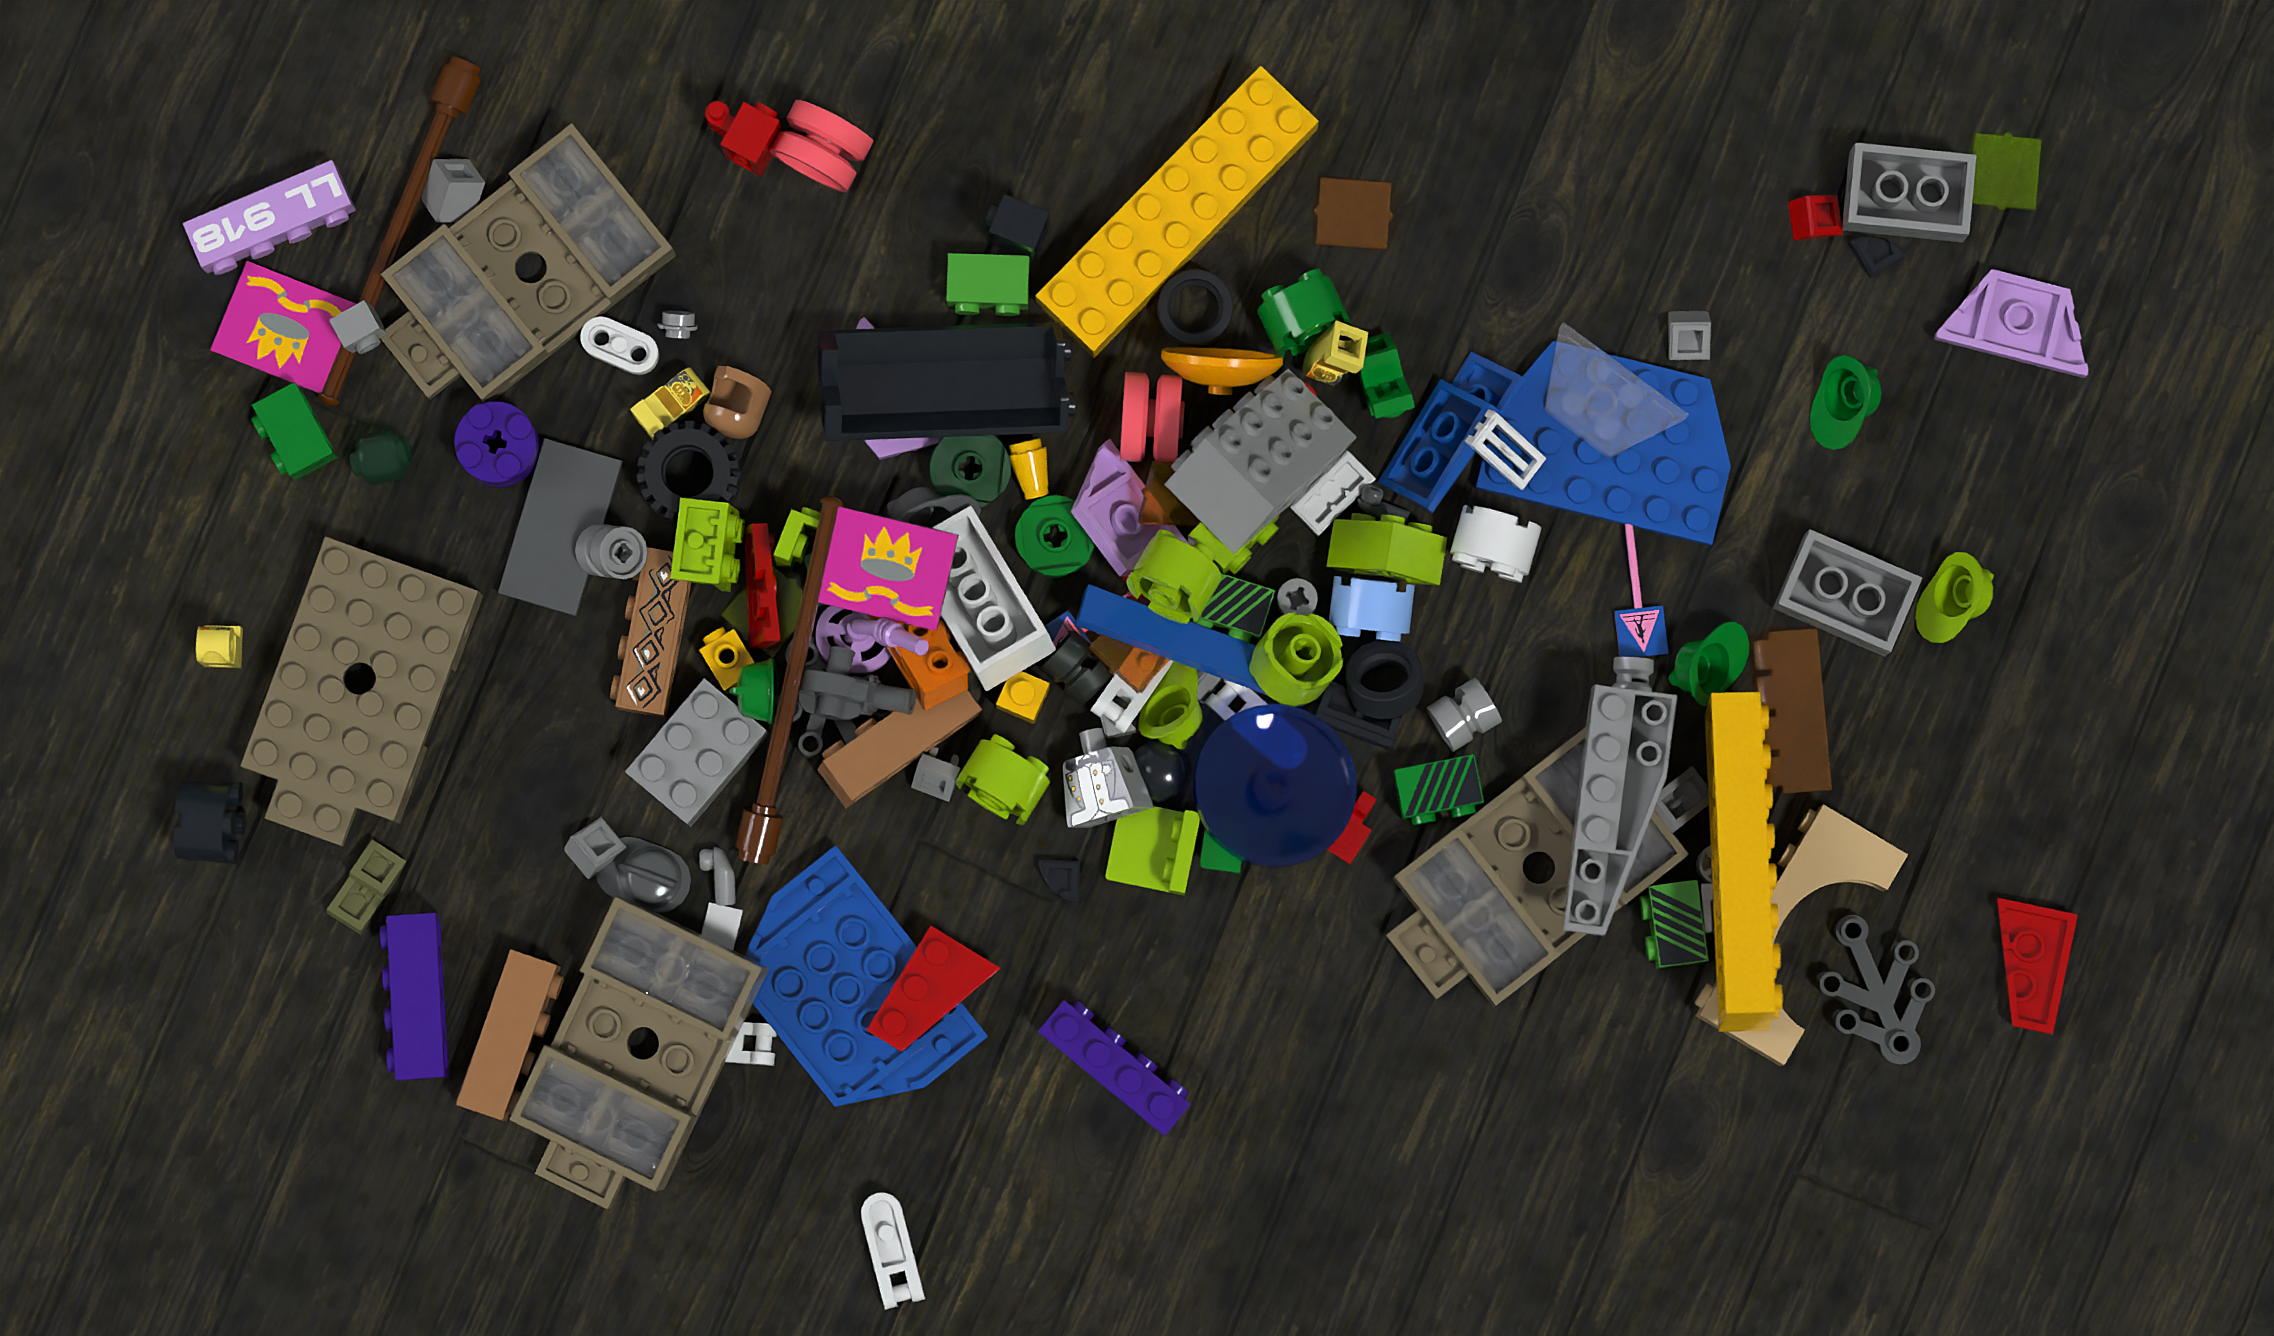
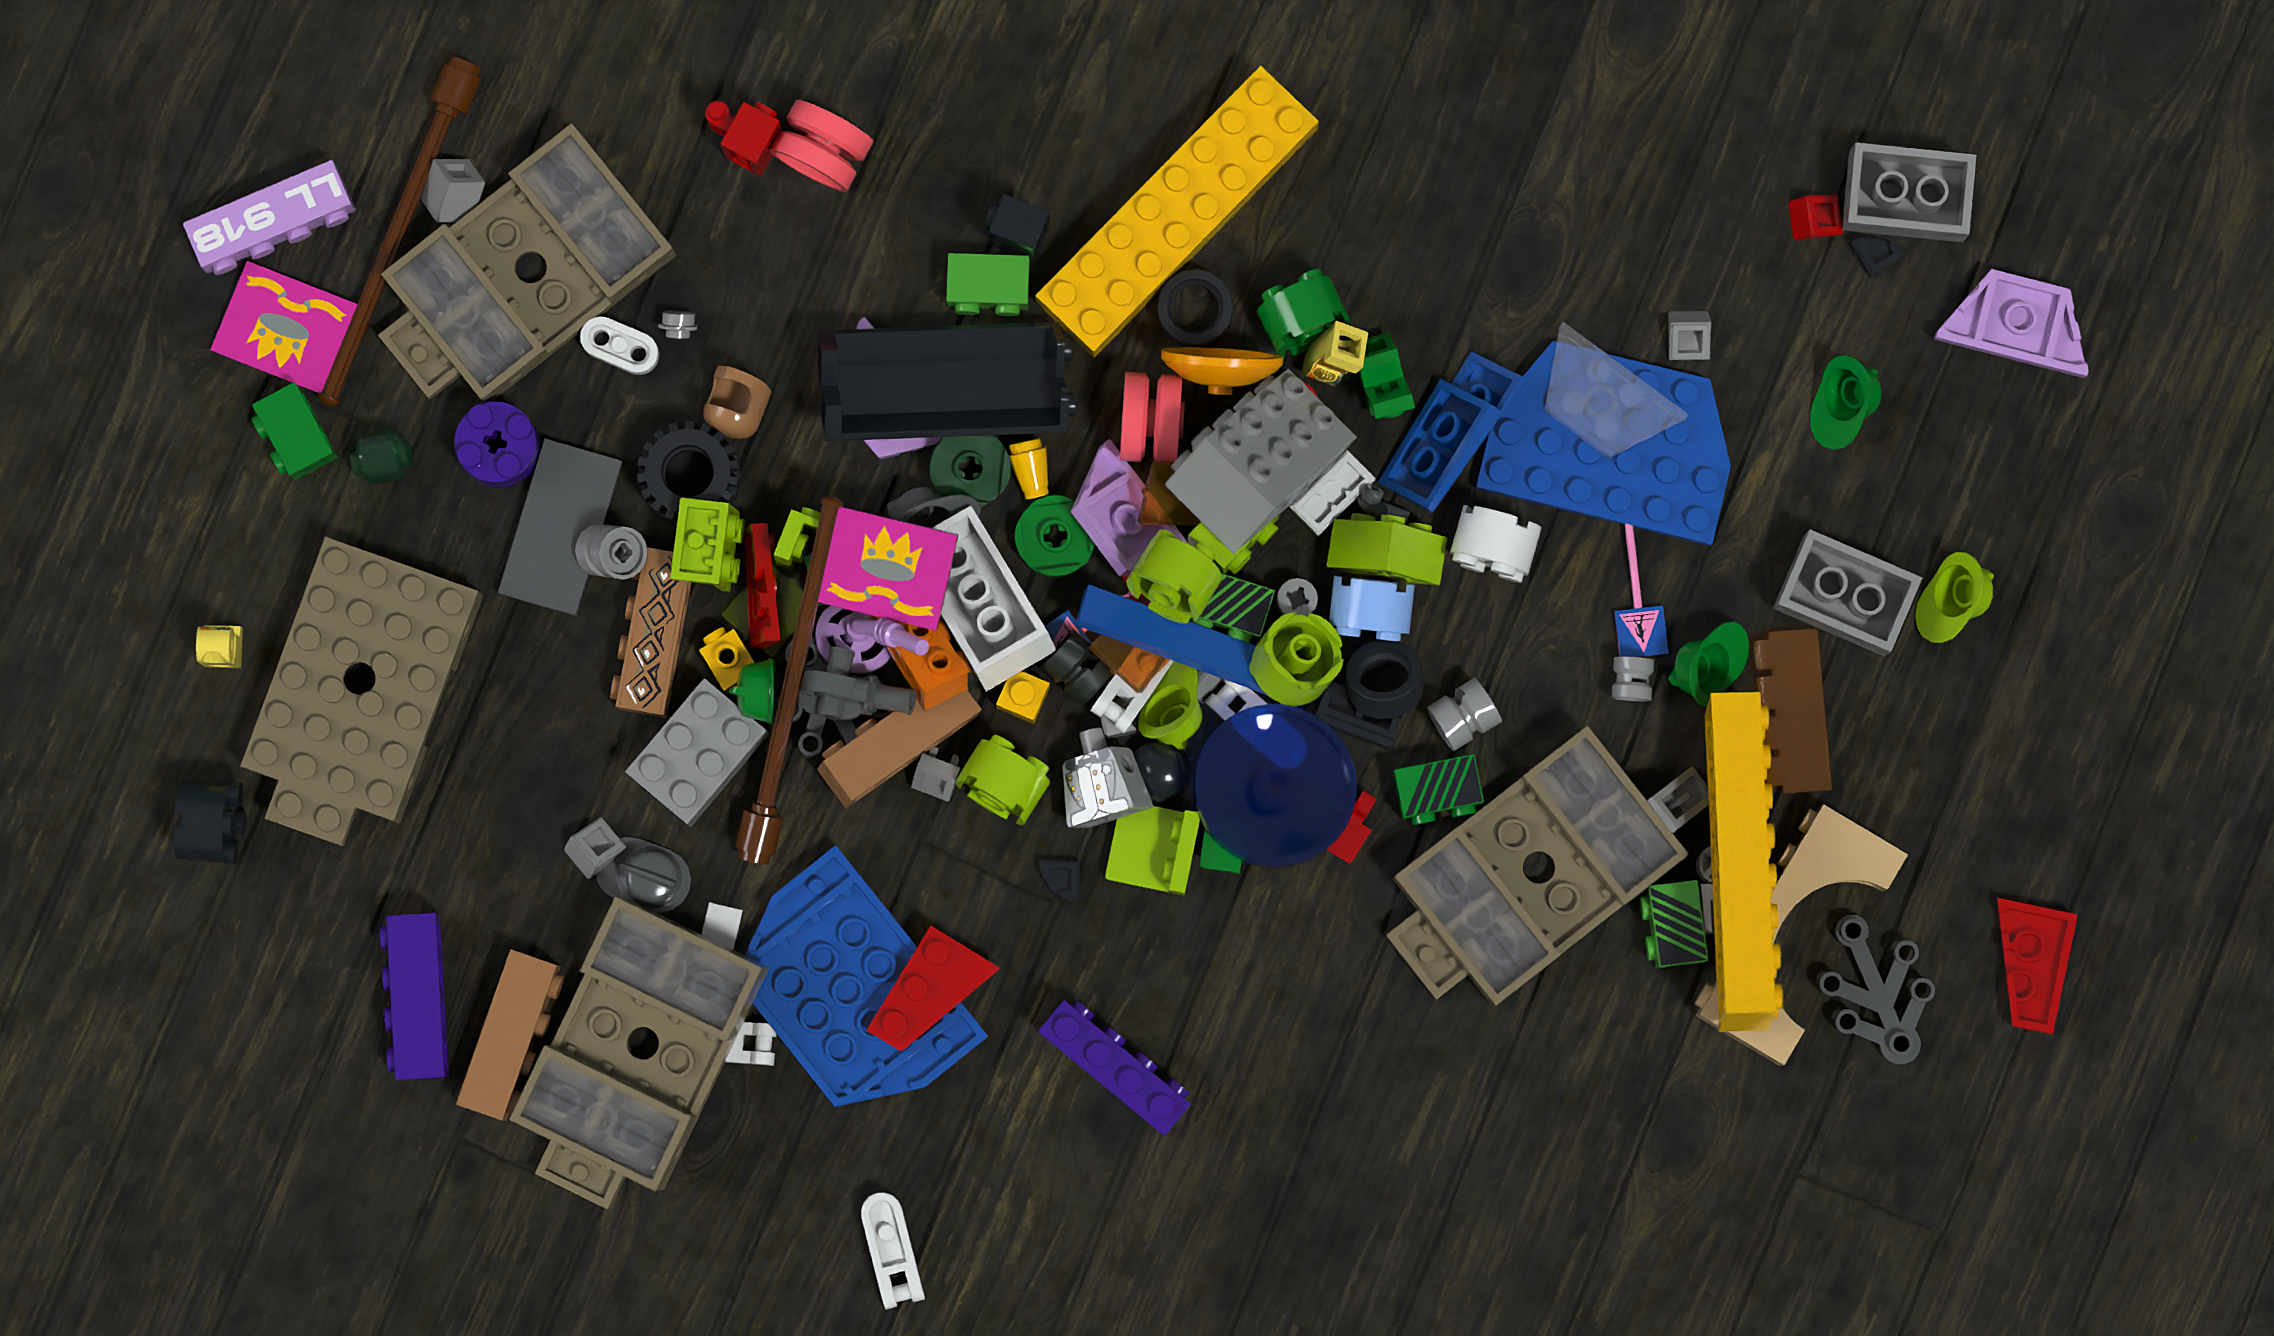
(359, 328): light grey plate -> none
(366, 887): olive slope -> none
(671, 402): light yellow leg -> none
(723, 875): light grey arm -> none
(1353, 213): clear orange piece -> none
(1484, 431): white tile -> none
(1617, 793): light grey wedge -> none
(2006, 171): clear neon green piece -> none

